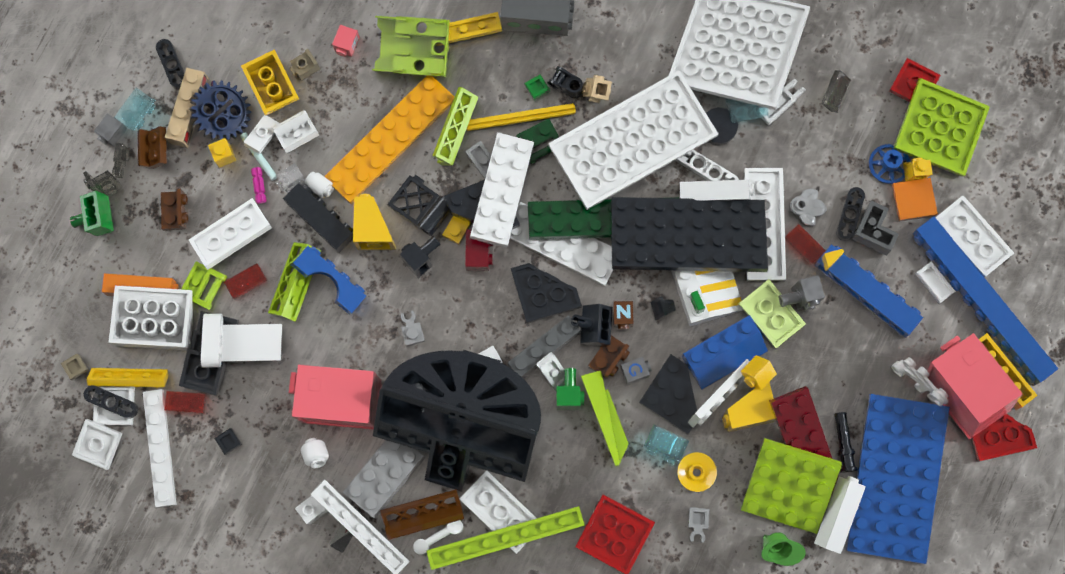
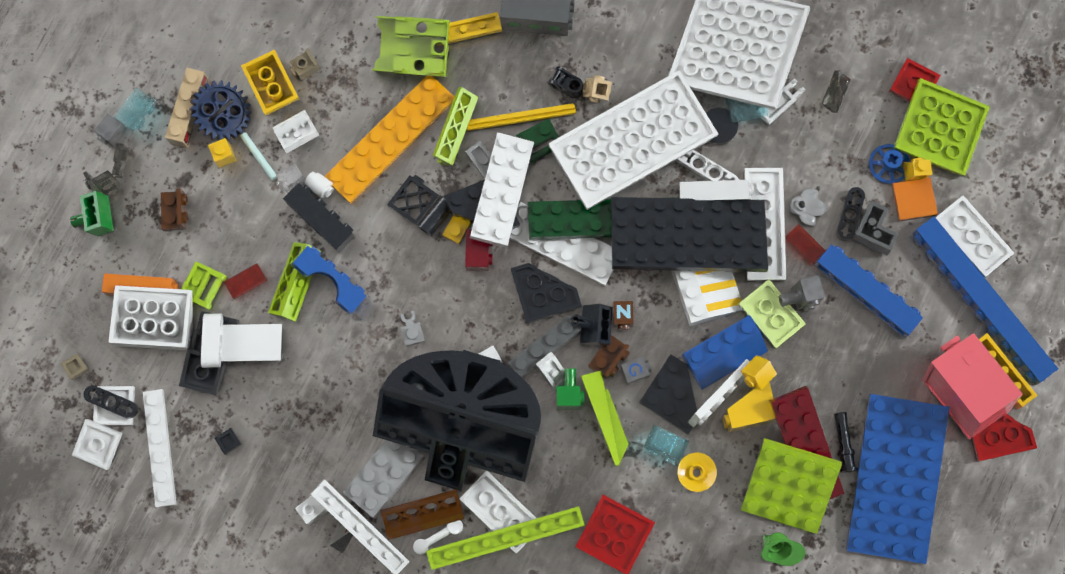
(127, 377): yellow plate -> none
(152, 147): reddish brown bracket -> none
(165, 59): black beam -> none
(185, 402): clear red plate -> none
(230, 234): white plate -> none
(258, 185): dark pink axle -> none
(261, 134): white plate -> none
(314, 453): white head -> none
(335, 396): coral piece -> none
(345, 41): coral brick -> none
(369, 226): yellow slope -> none
(417, 257): black brick -> none
(537, 87): green tile -> none
(662, 307): black brick -> none
(697, 302): green tile -> none
(698, 520): light grey plate -> none
(831, 257): yellow slope -> none
(840, 514): white brick -> none
(923, 384): white plant -> none
(935, 282): white tile -> none

